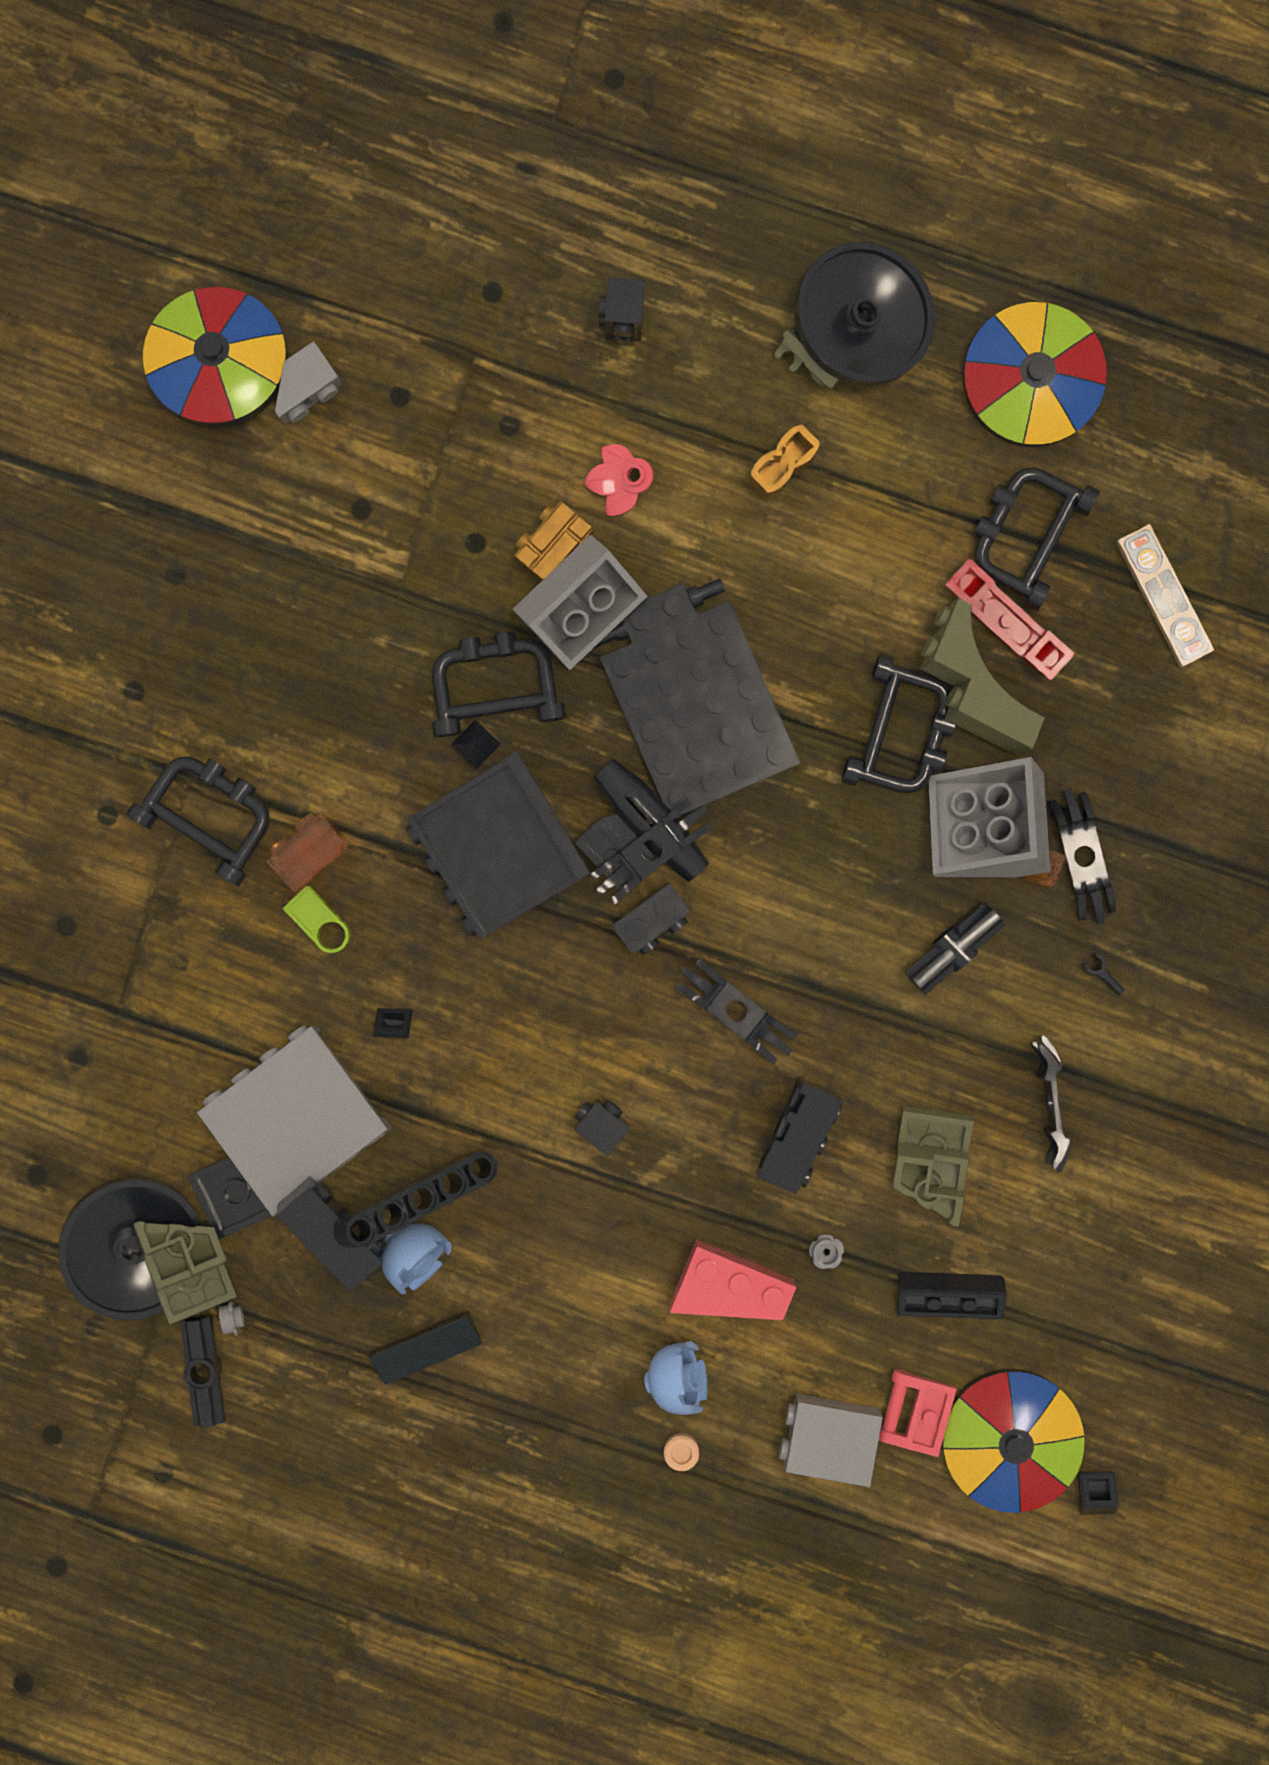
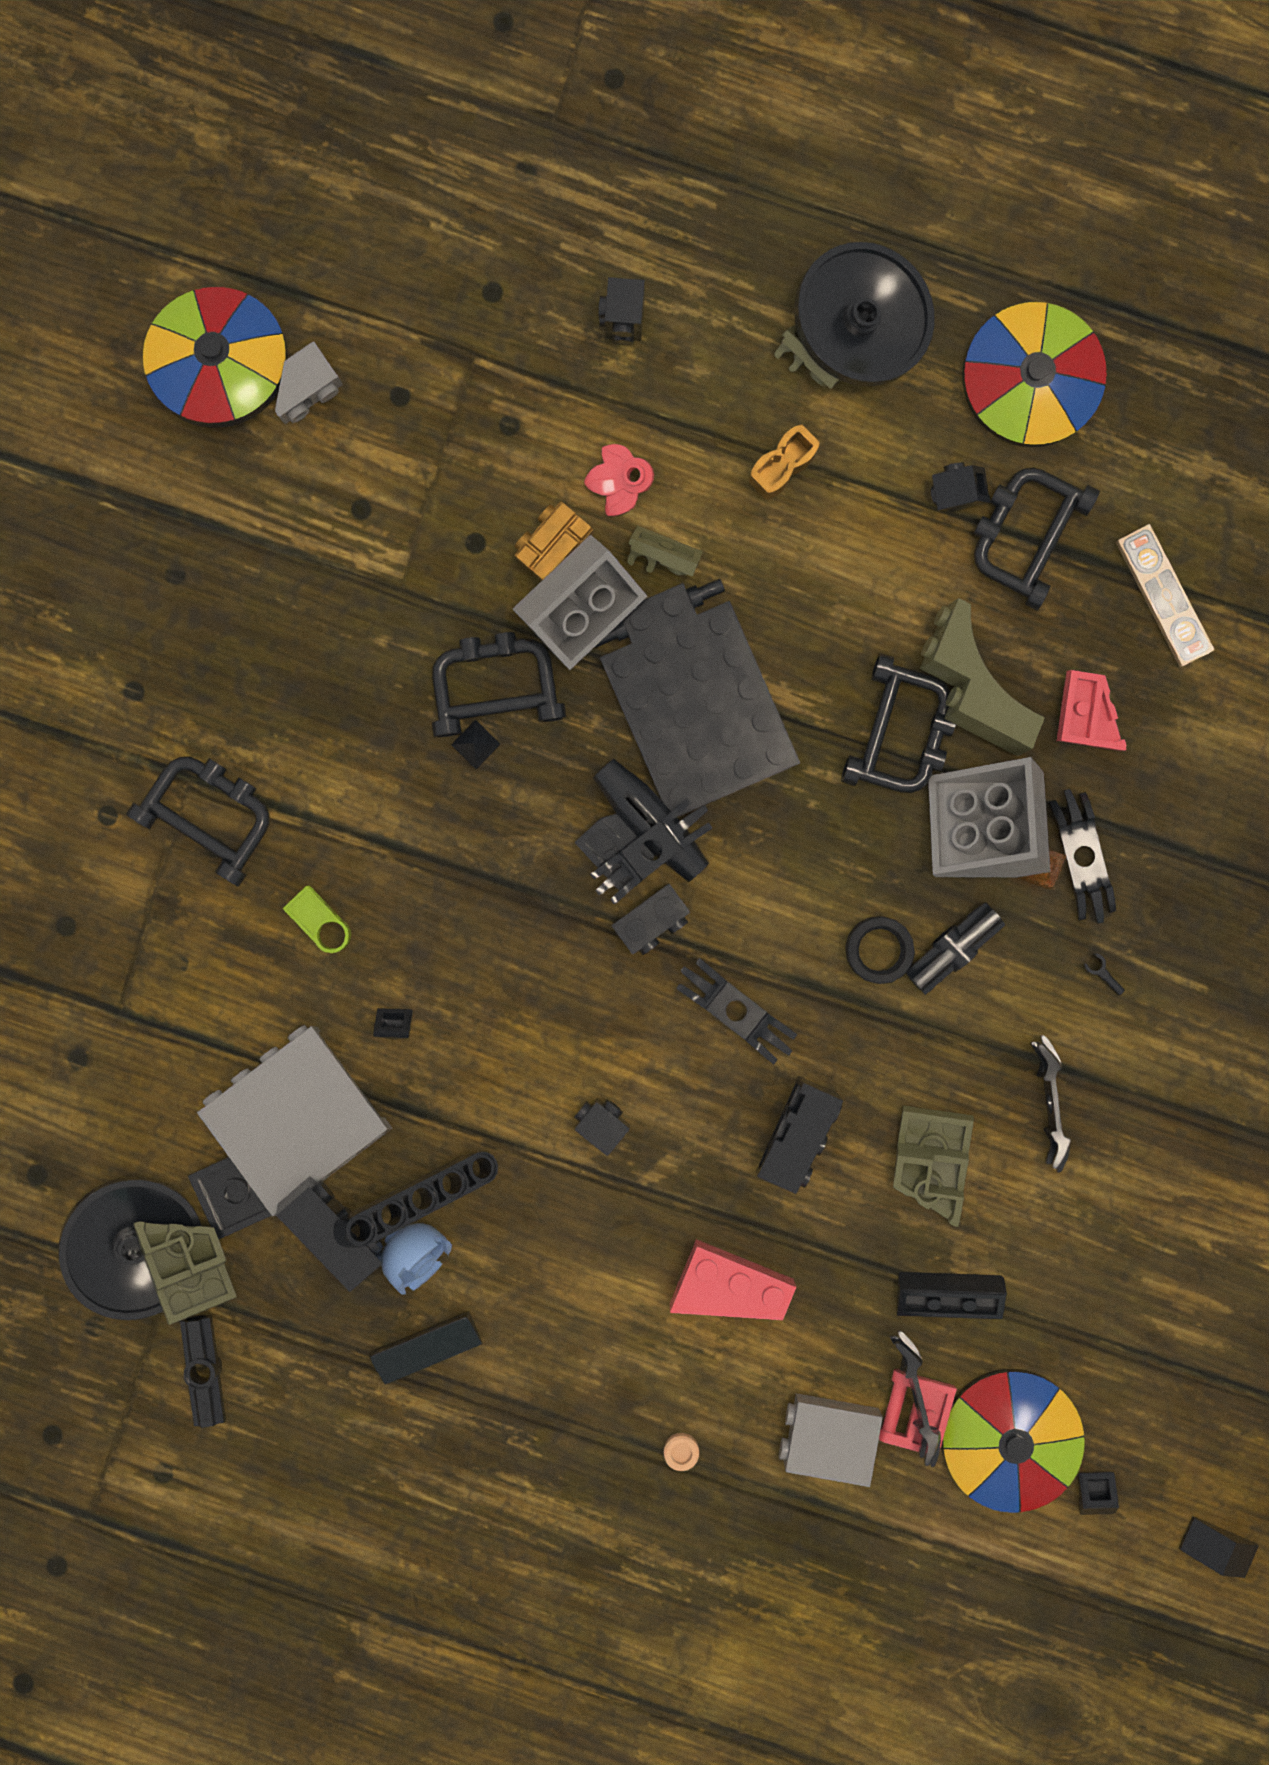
(231, 1318): light grey plate -> none
(307, 852): clear orange brick -> none
(497, 846): black panel -> none
(675, 555): none -> olive plate
(677, 1379): light blue cylinder -> none
(824, 1261): light grey plate -> none
(906, 947): none -> black tyre
(910, 1363): none -> black piece
(960, 487): none -> black brick
(1008, 621): slope -> none
(1088, 713): none -> coral wing
(1218, 1548): none -> black slope

